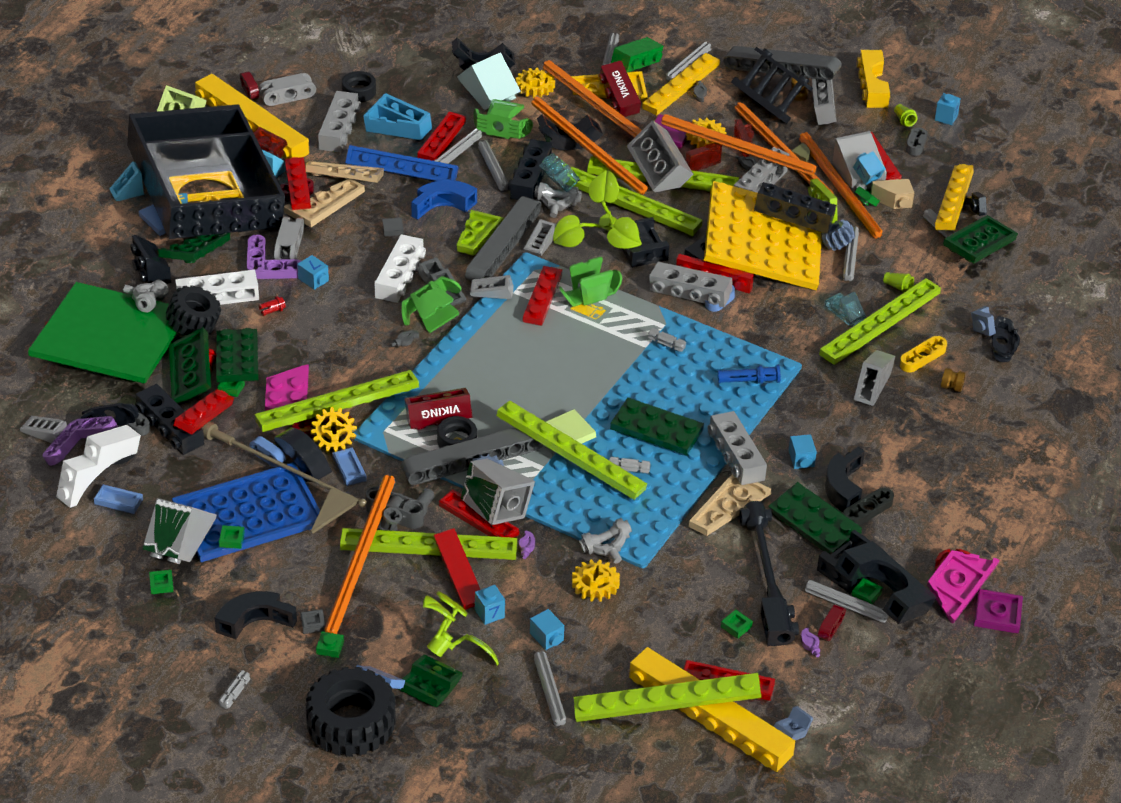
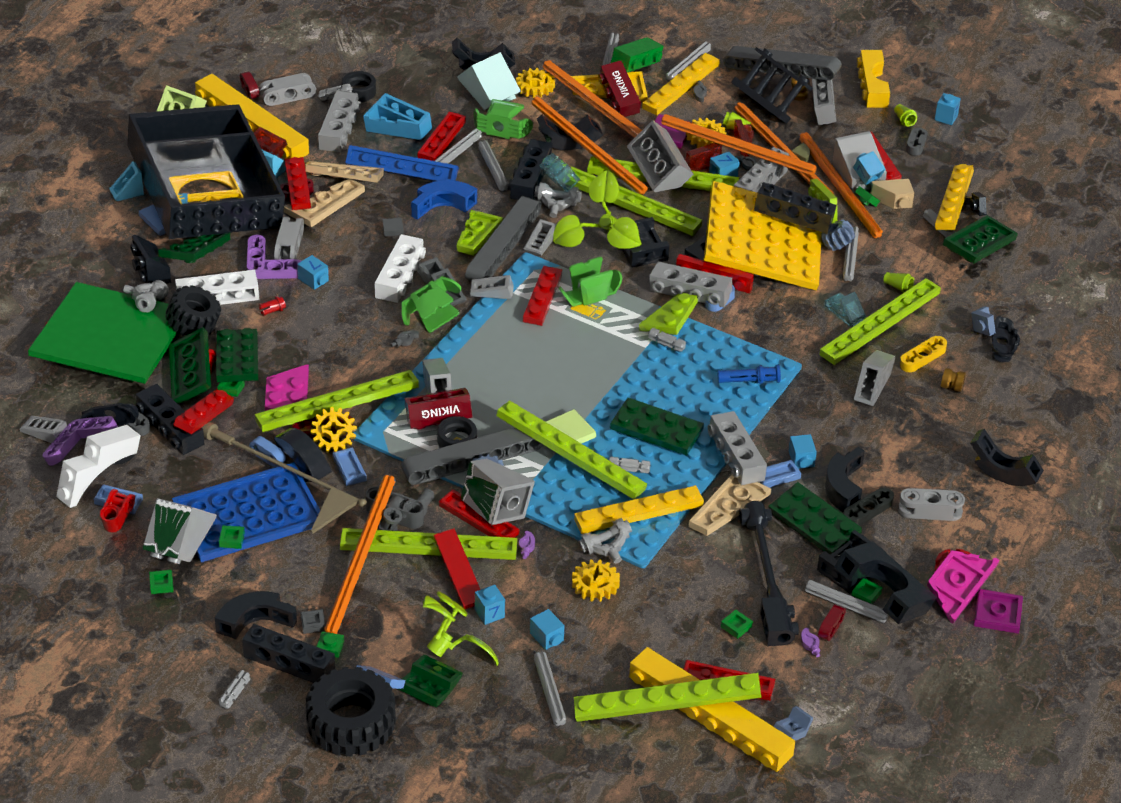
(116, 507): none -> red piece
(287, 654): none -> black brick
(330, 92): none -> light grey axle
(436, 375): none -> light grey slope
(639, 509): none -> yellow plate
(671, 315): none -> lime wing
(724, 165): none -> dark azure brick
(730, 118): none -> lime cone
(781, 474): none -> medium blue tile
(931, 504): none -> light grey piece
(1002, 467): none -> black arch

